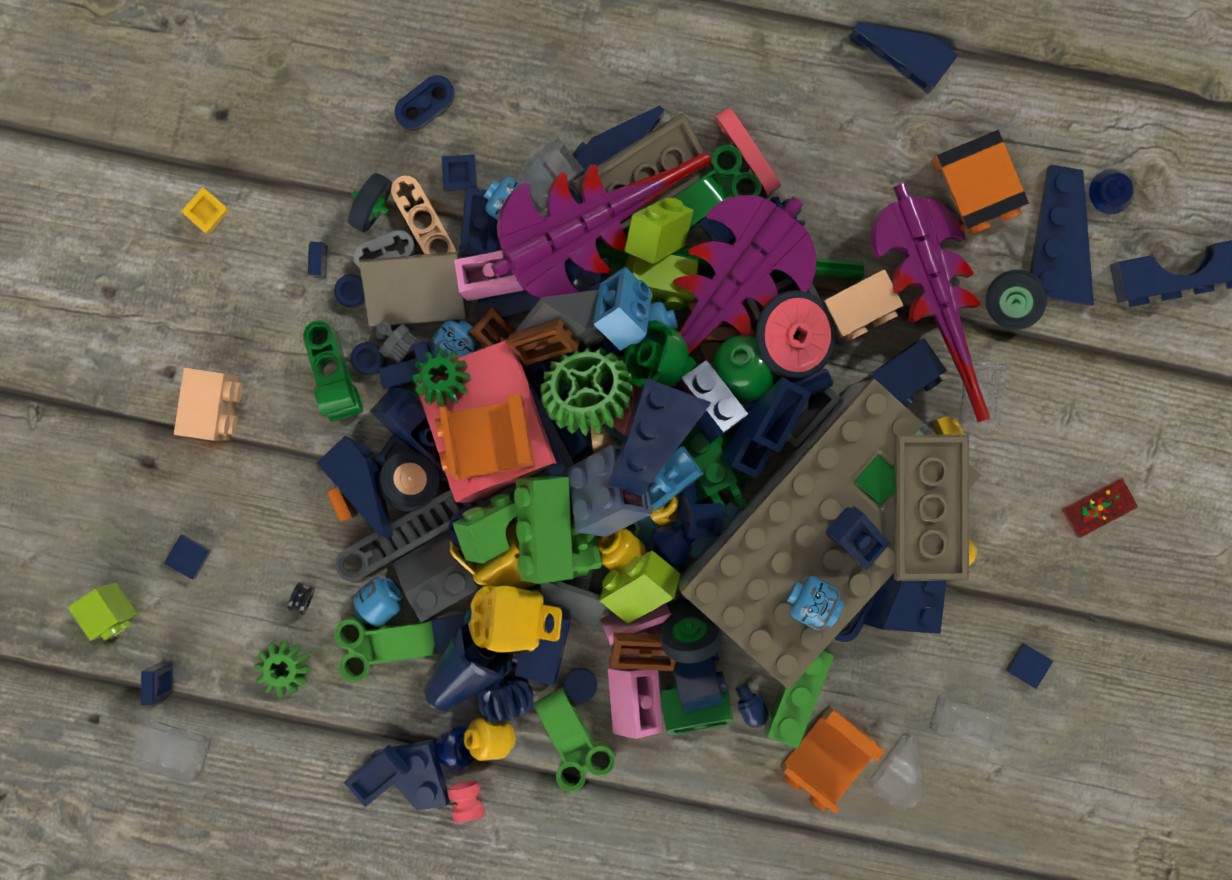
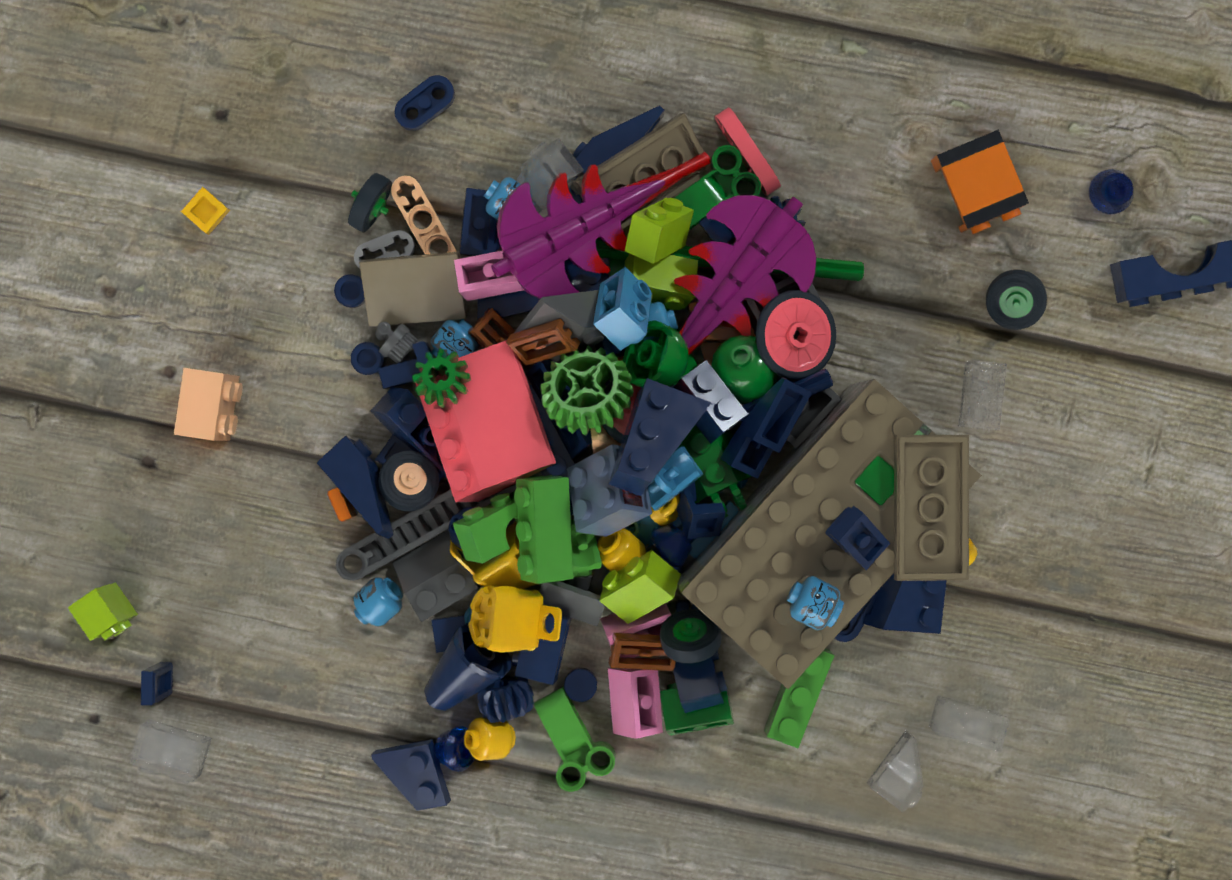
(187, 556): dark blue tile -> none
(270, 669): bright green gear -> none
(301, 598): black bush -> none
(317, 259): dark blue tile -> none
(334, 393): green piece -> none
(377, 775): dark blue tile -> none
(384, 644): bright green piece -> none
(459, 172): dark blue plate -> none
(466, 804): coral wheel -> none
(485, 439): orange panel -> none
(751, 707): dark blue cylinder -> none
(829, 759): orange panel -> none
(863, 303): light nougat brick -> none
(910, 371): dark blue brick -> none
(912, 54): dark blue slope -> none
(917, 229): magenta animal -> none
(946, 426): yellow plate -> none
(1029, 665): dark blue tile -> none
(1062, 238): dark blue wing -> none
(1099, 507): clear red tile -> none

